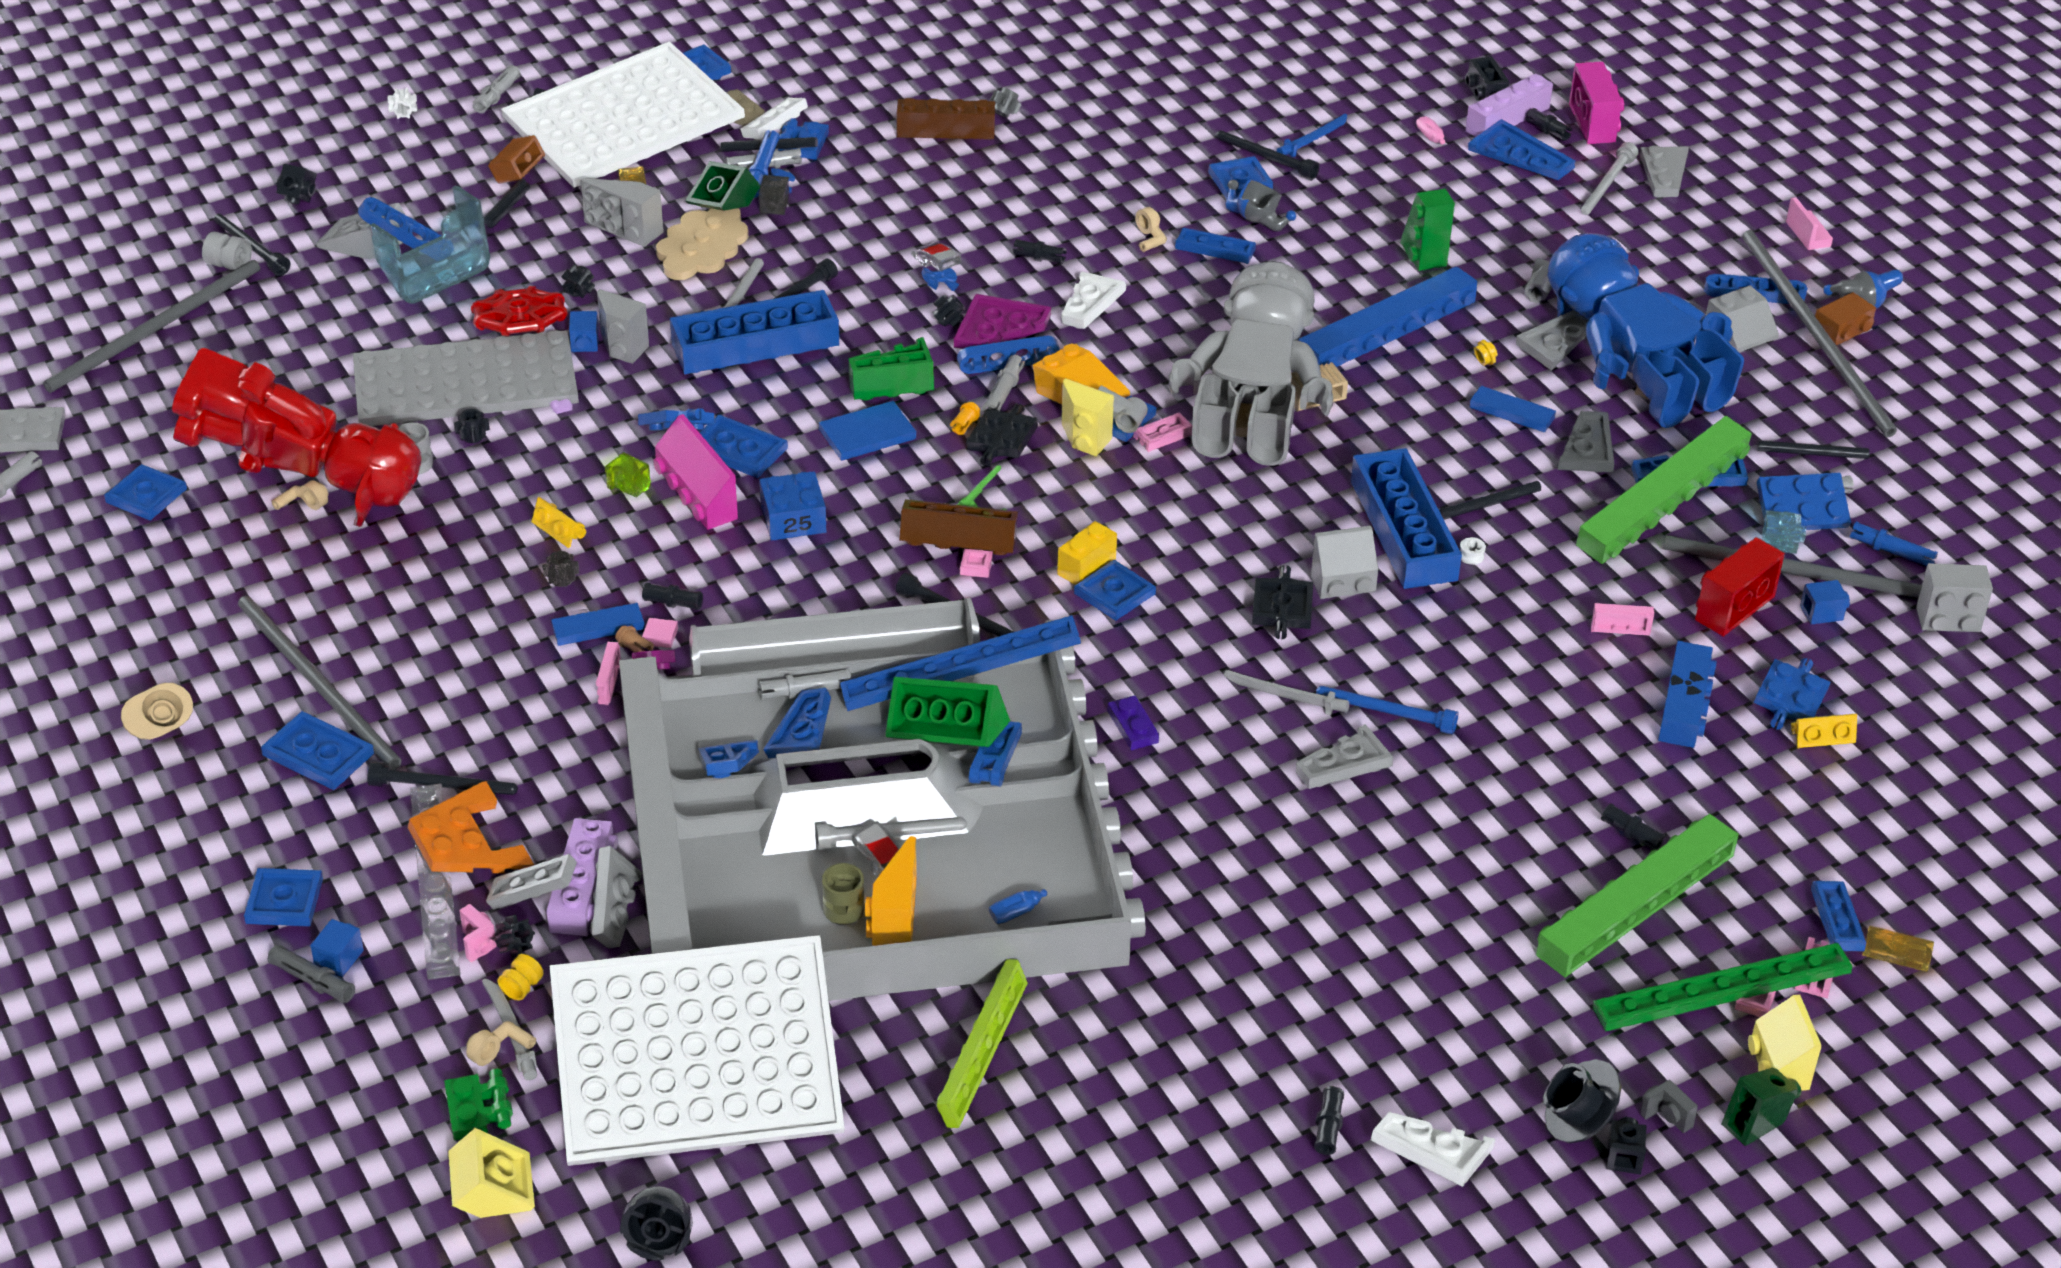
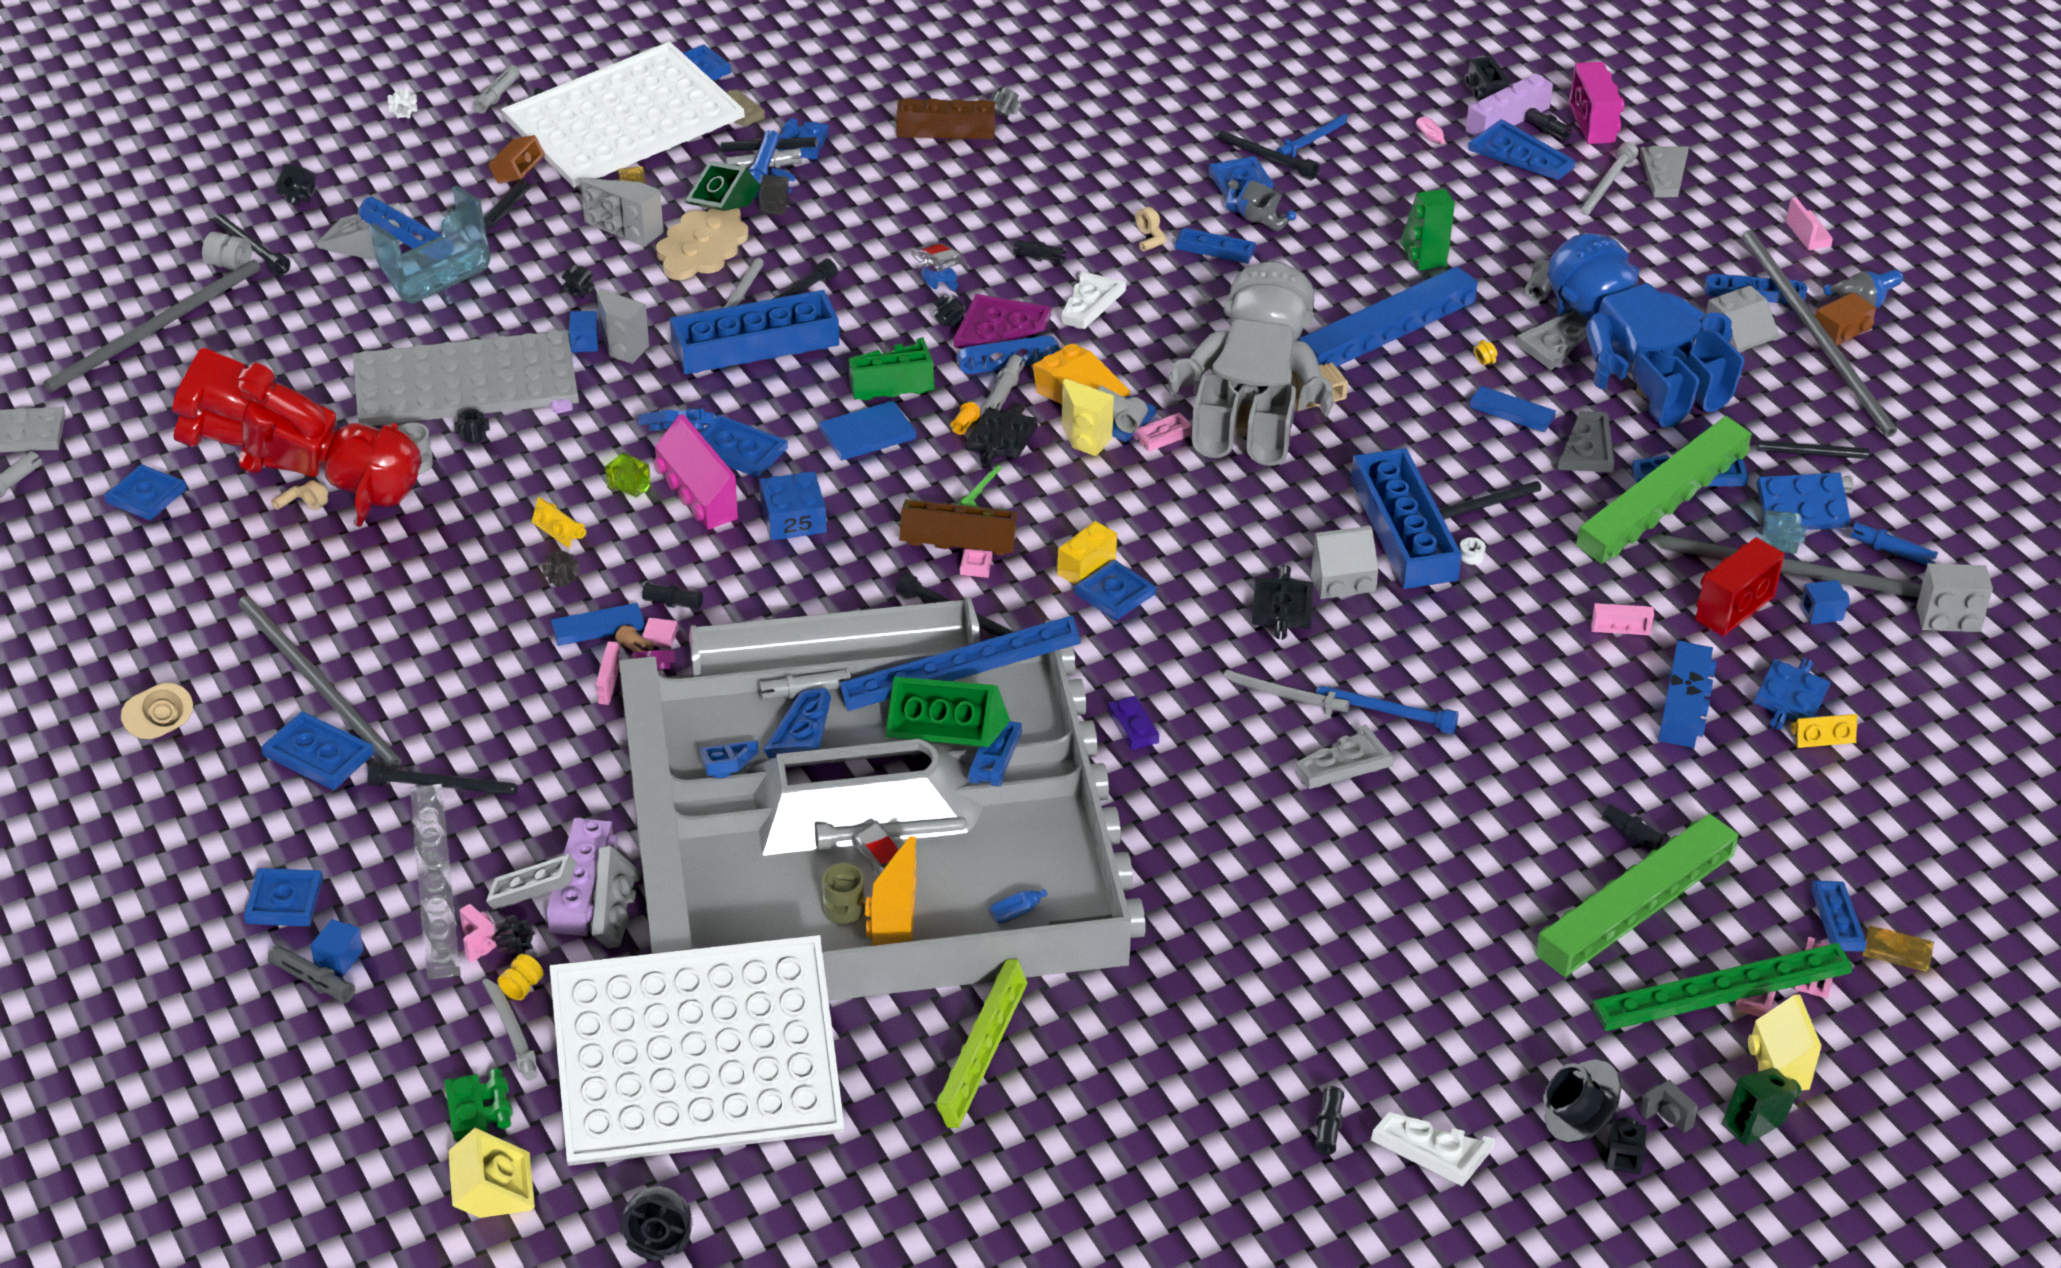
(454, 841): orange wing -> none
(484, 1045): tan plate -> none
(519, 311): red plate -> none
(774, 118): white plate -> none

